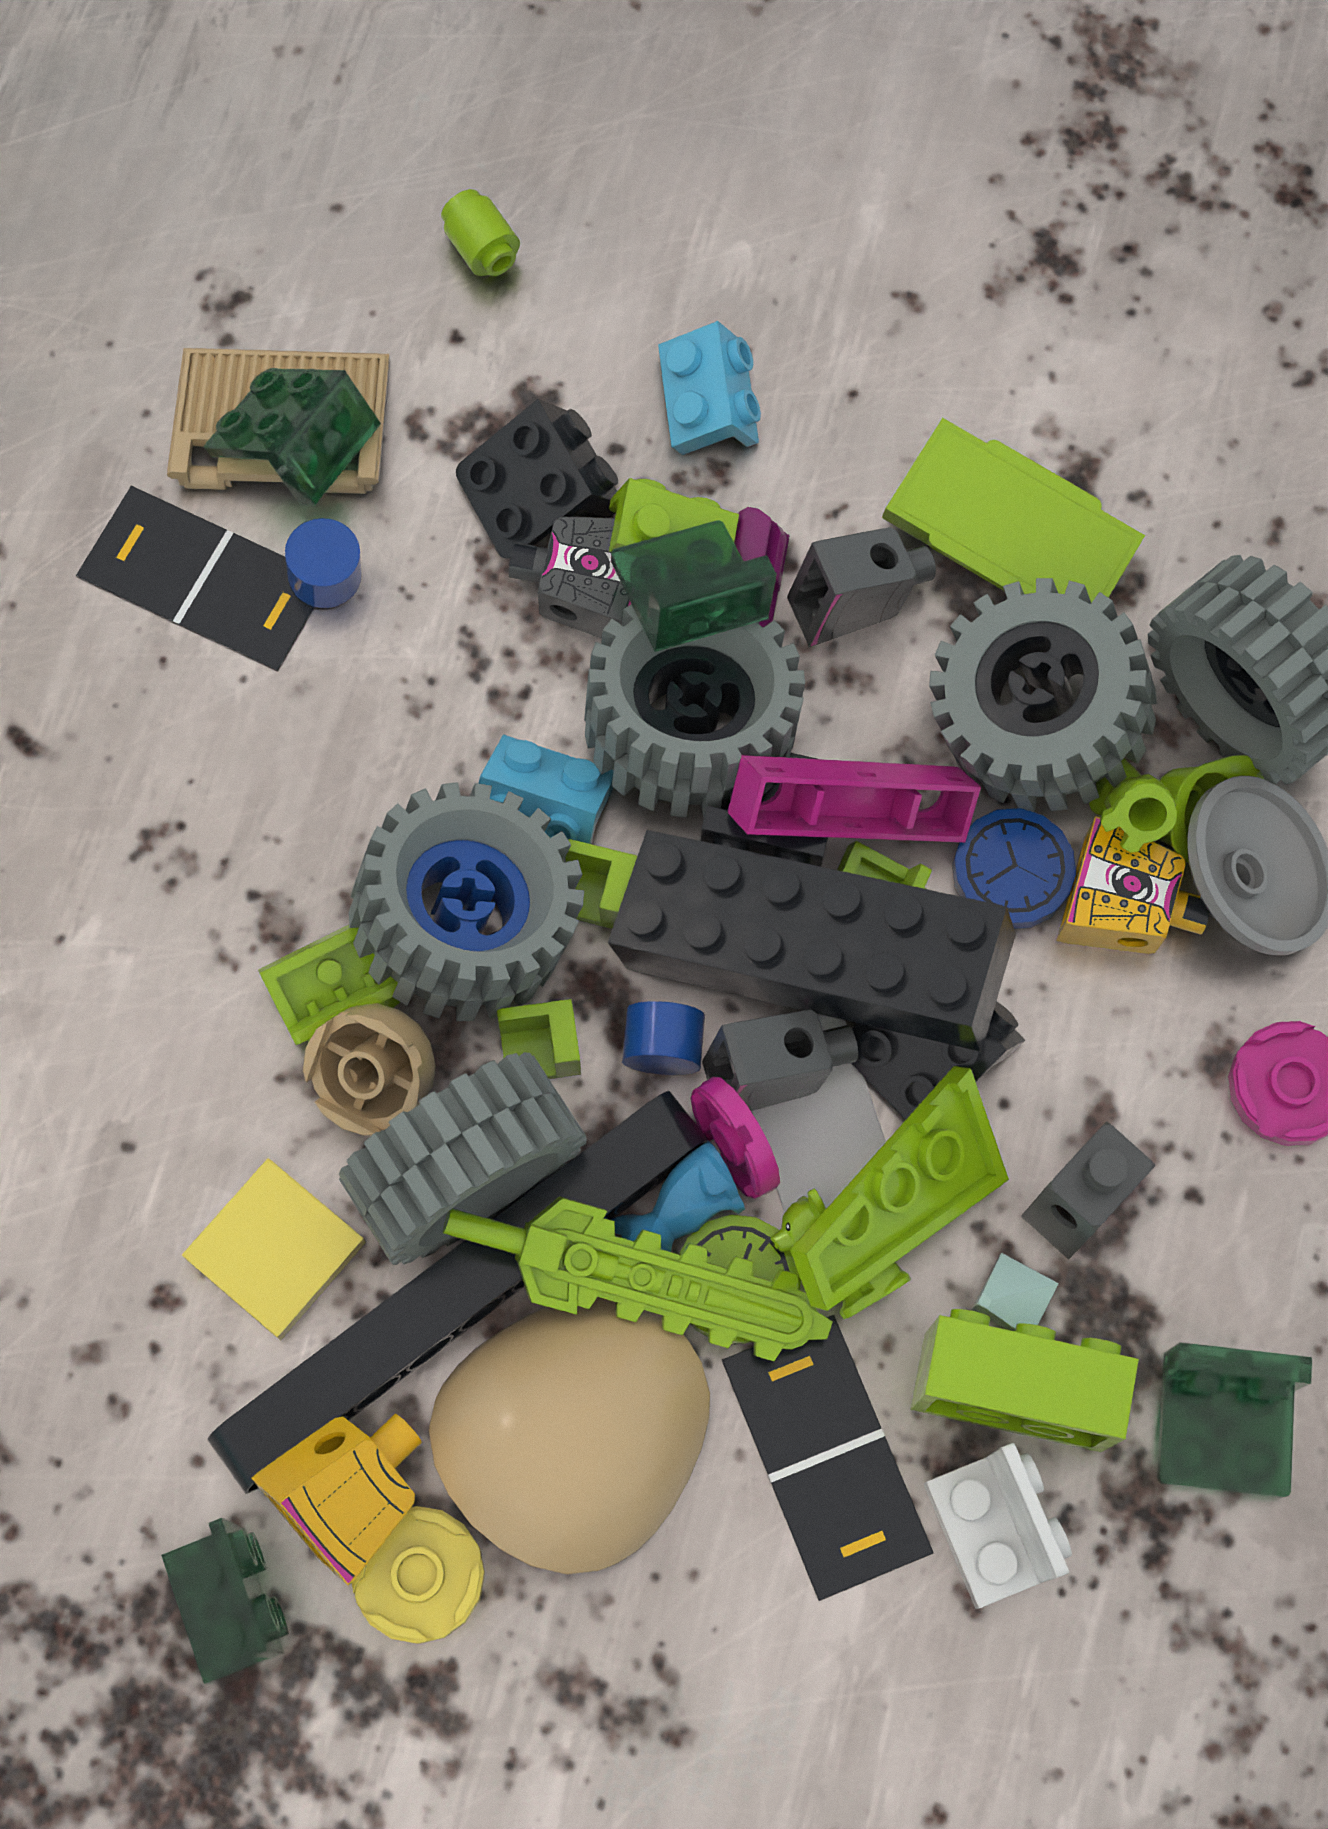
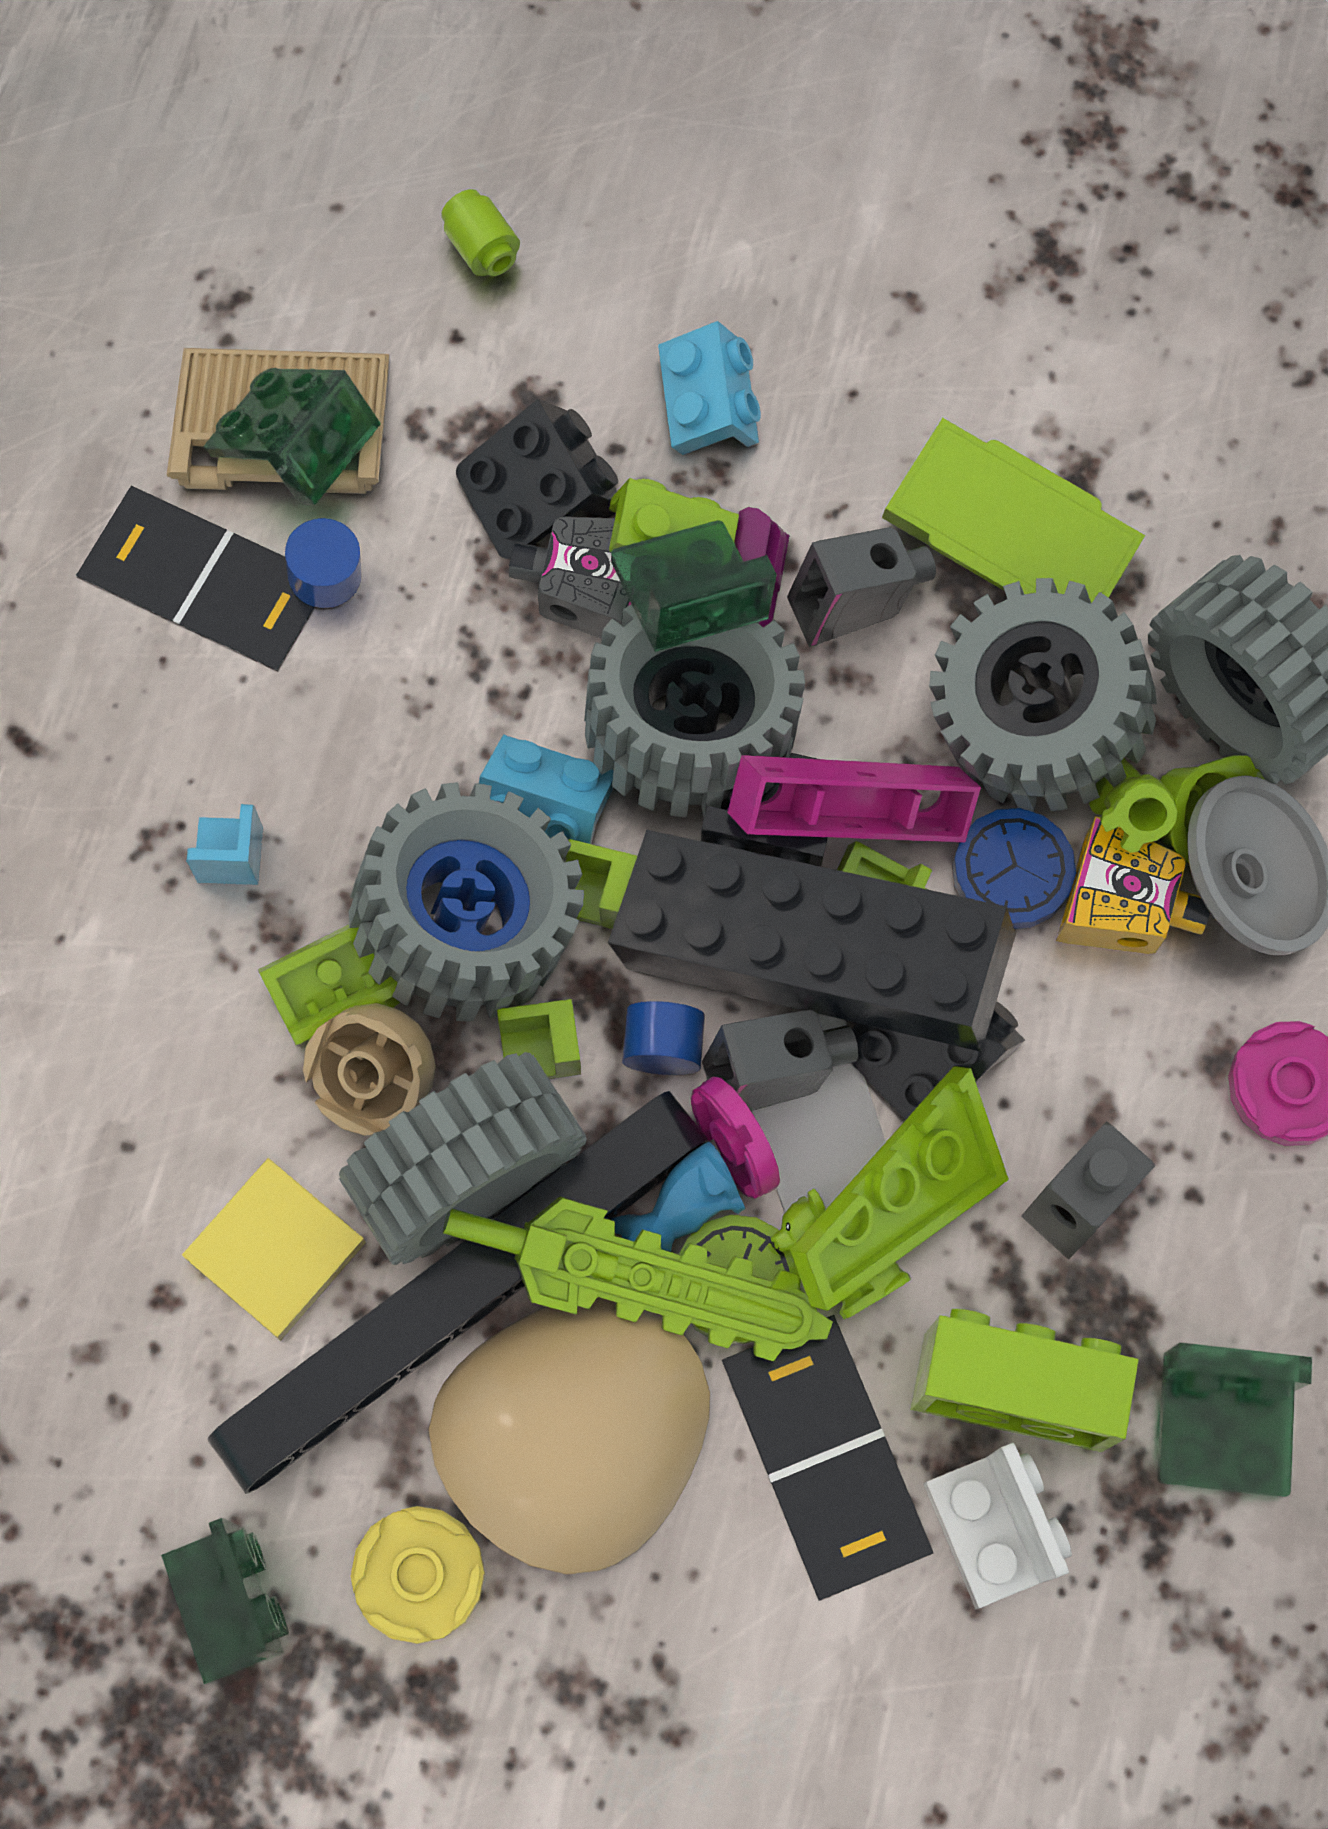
(228, 849): none -> medium azure panel
(343, 1490): yellow torso -> none
(1014, 1294): light aqua slope -> none

